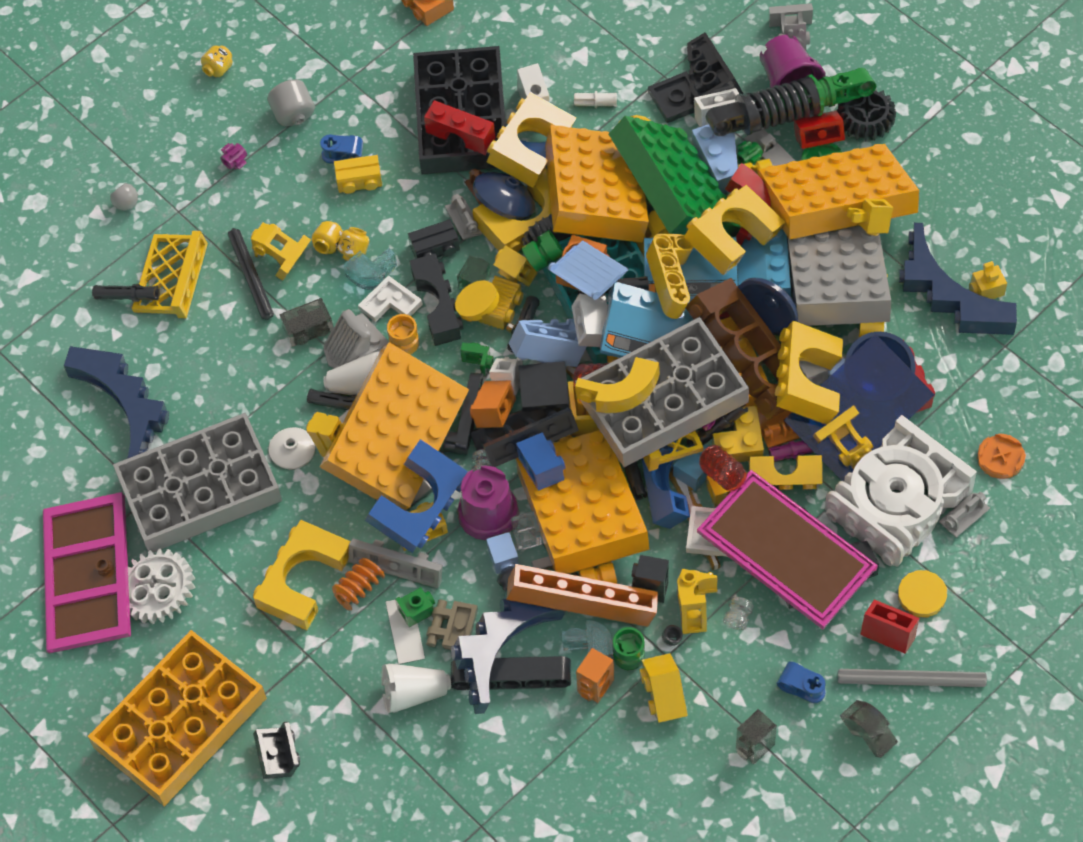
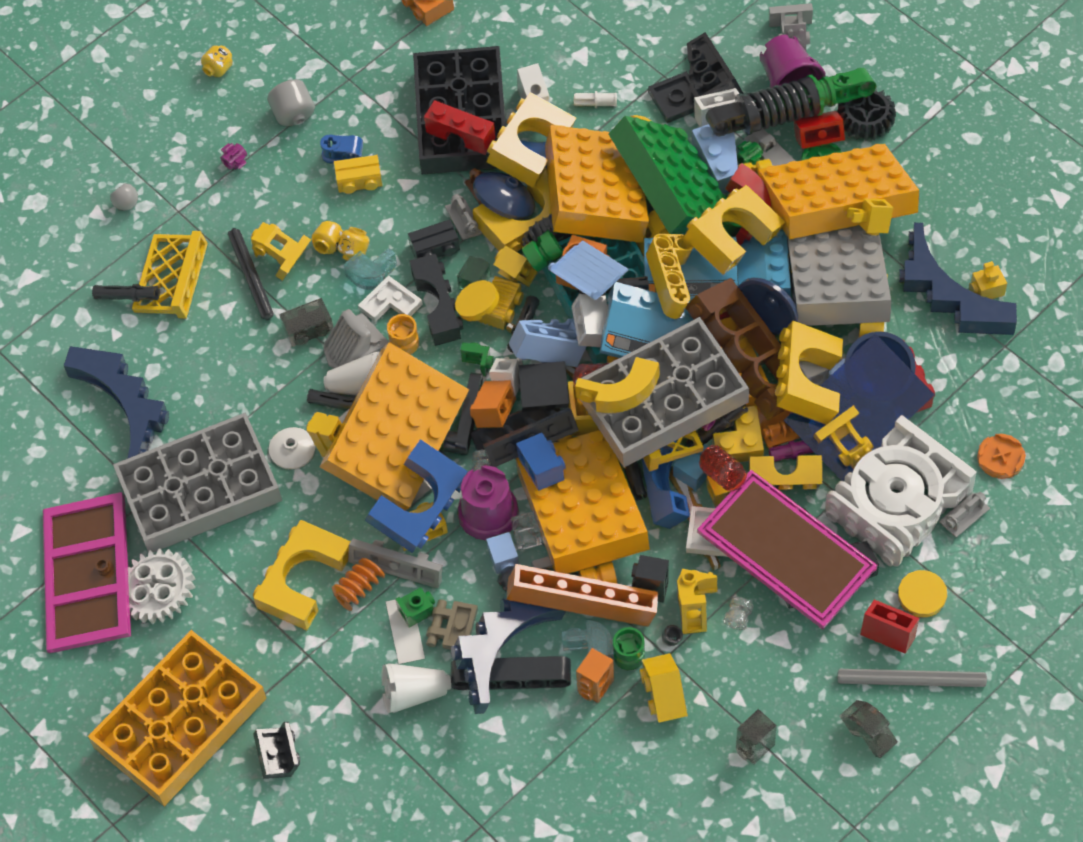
(801, 681): blue piece -> none

